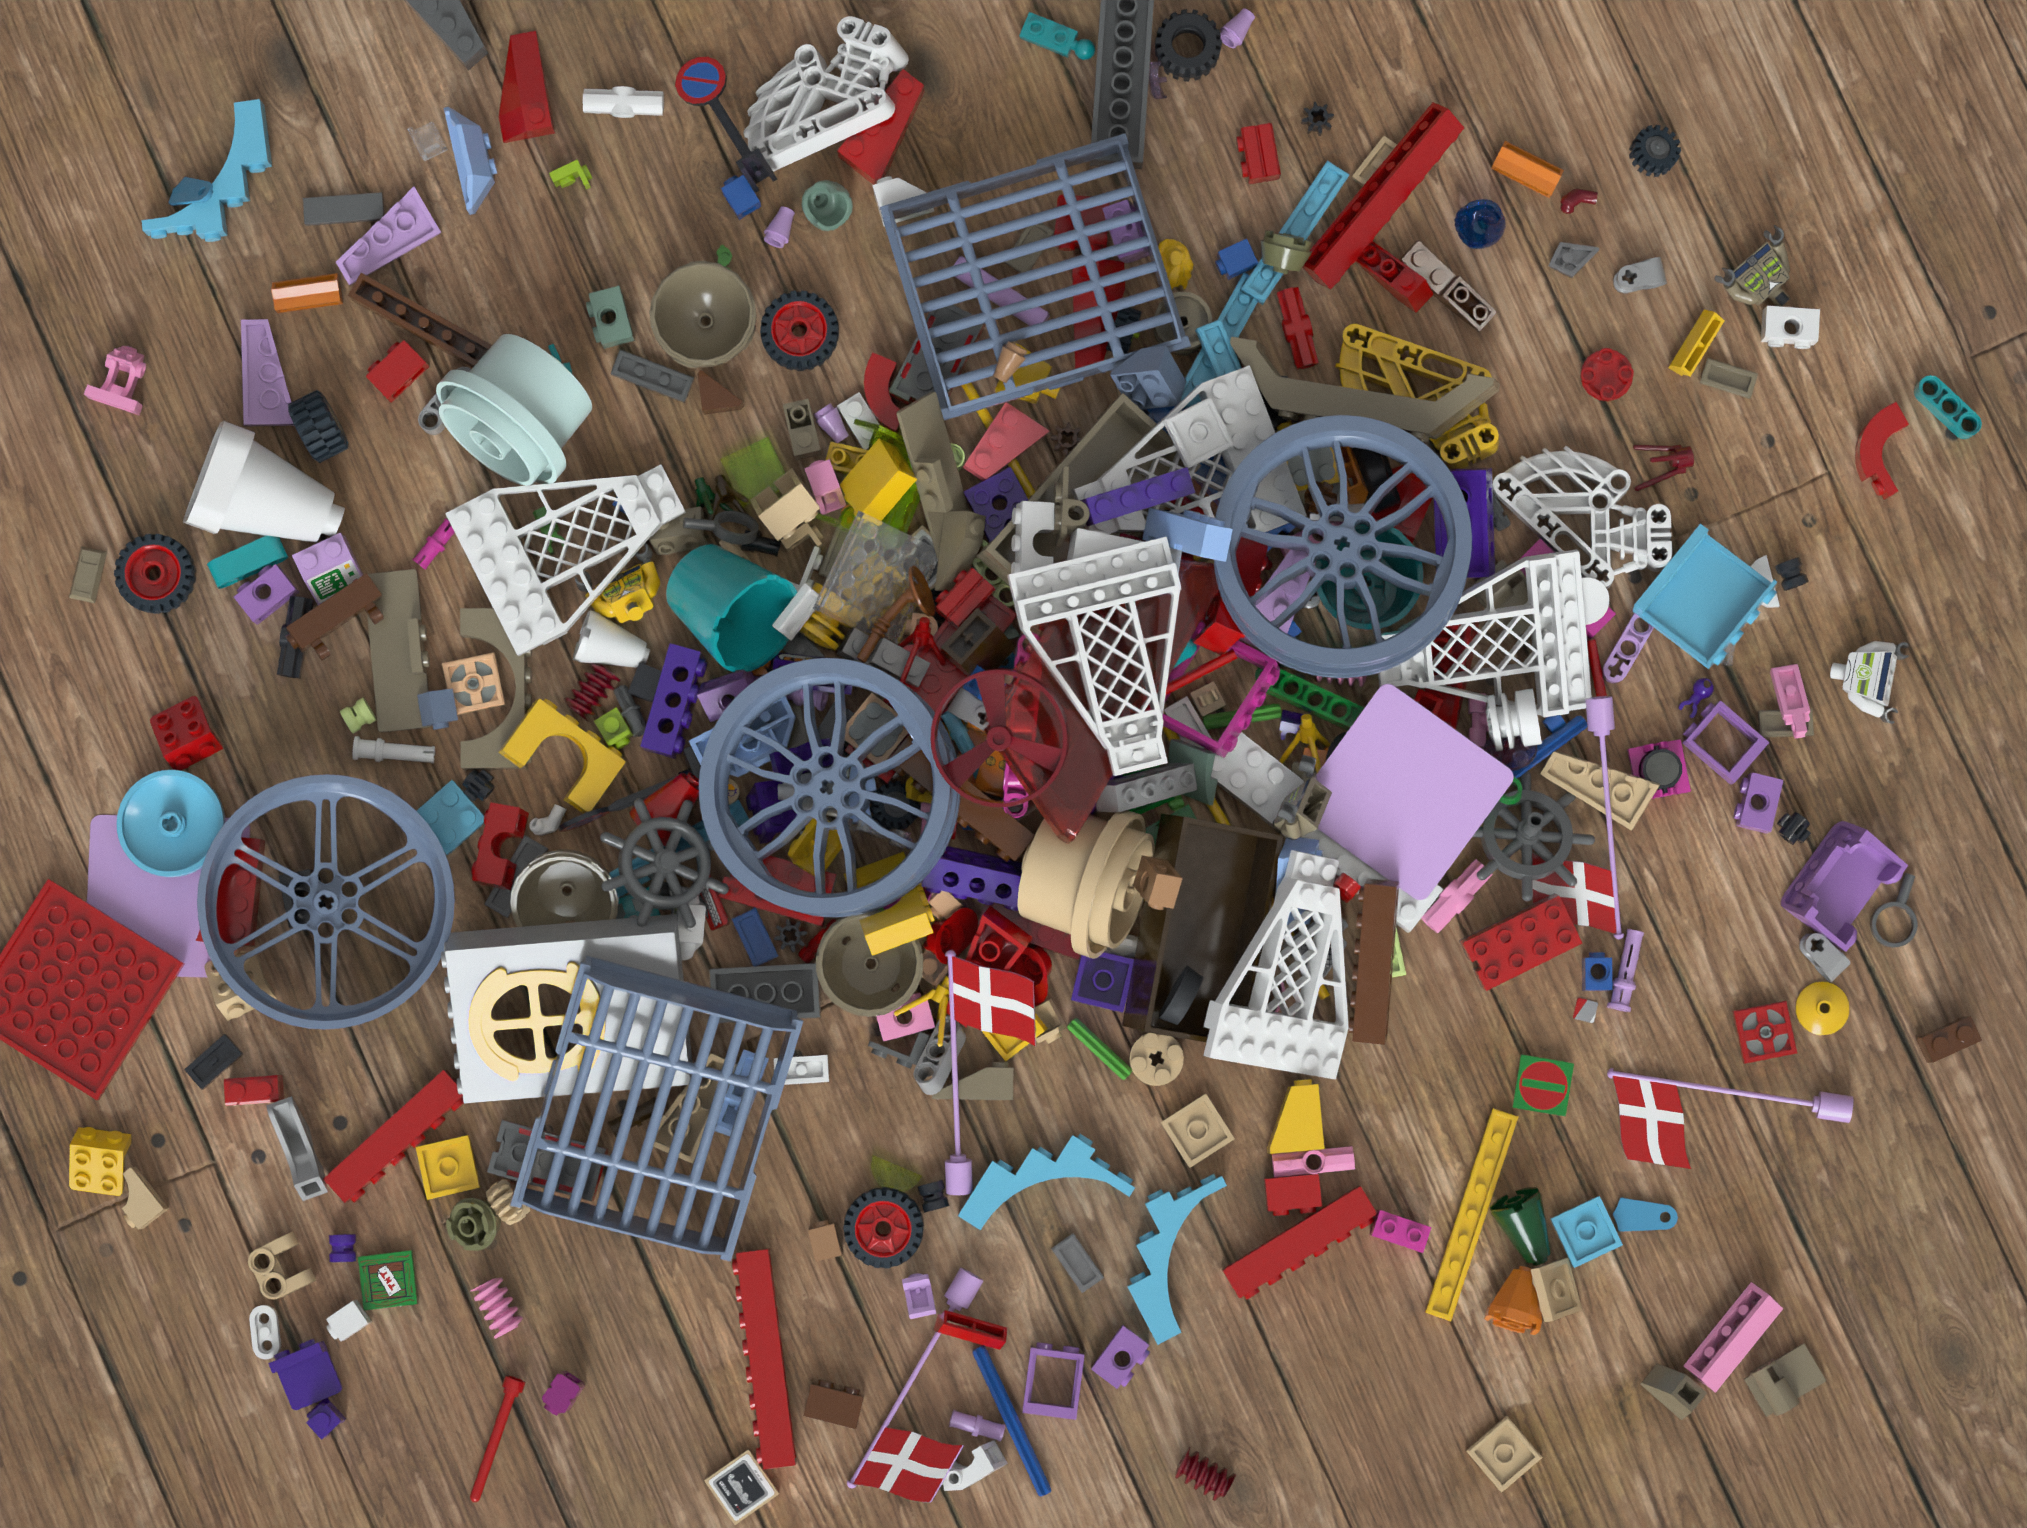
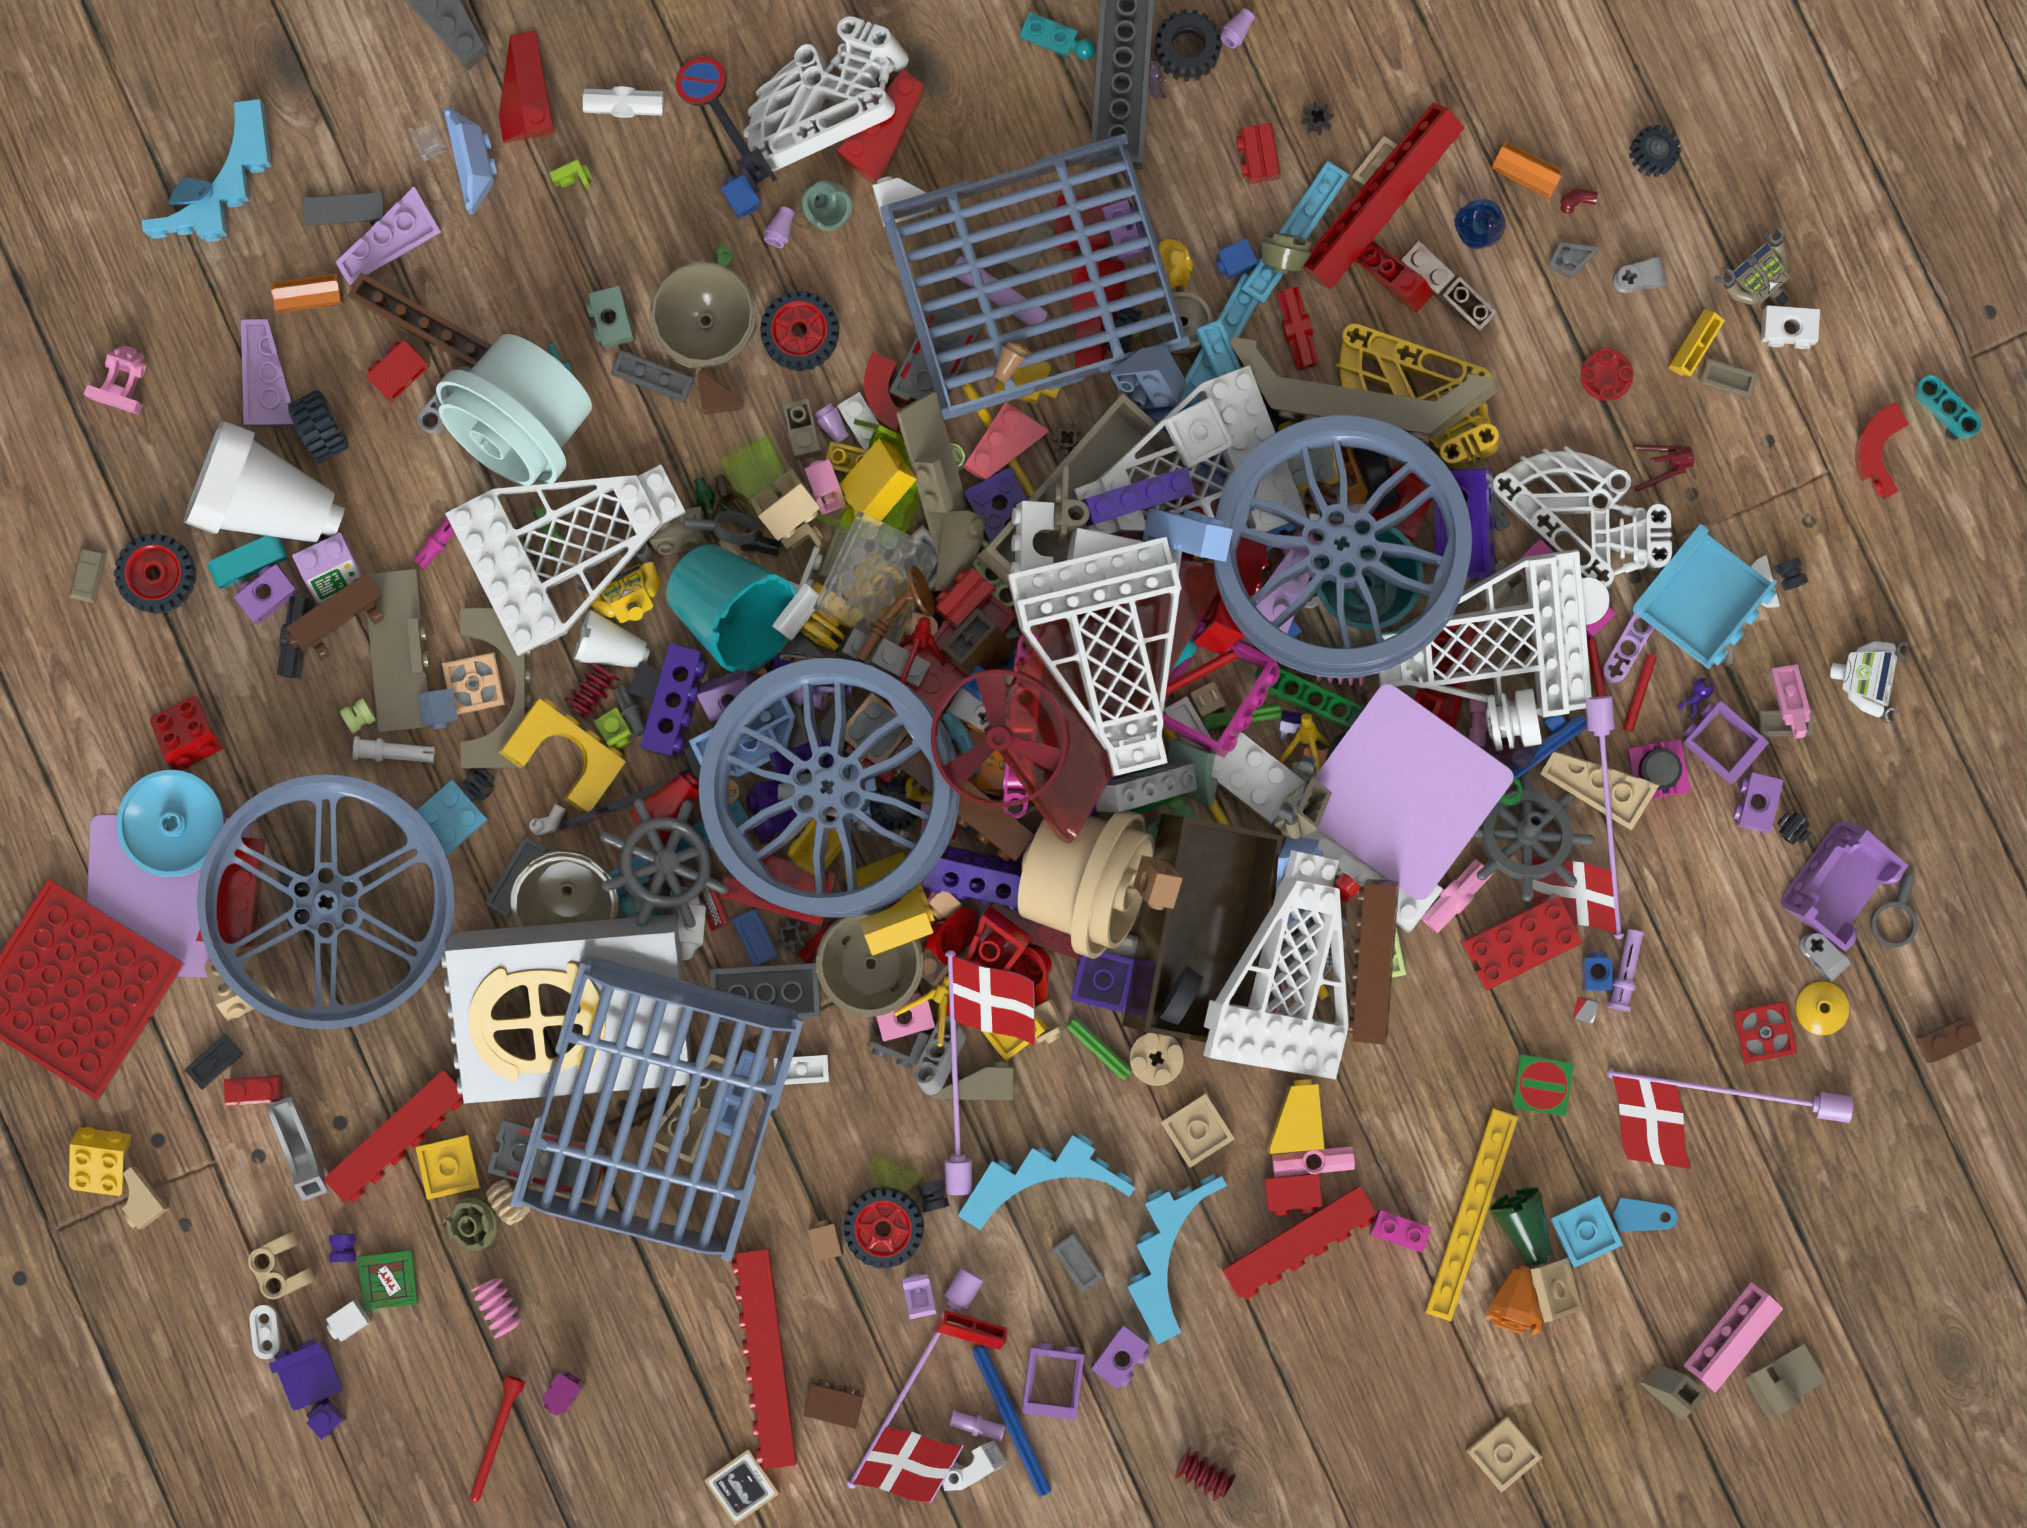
(500, 824): red arch -> none
(1639, 693): none -> red bar

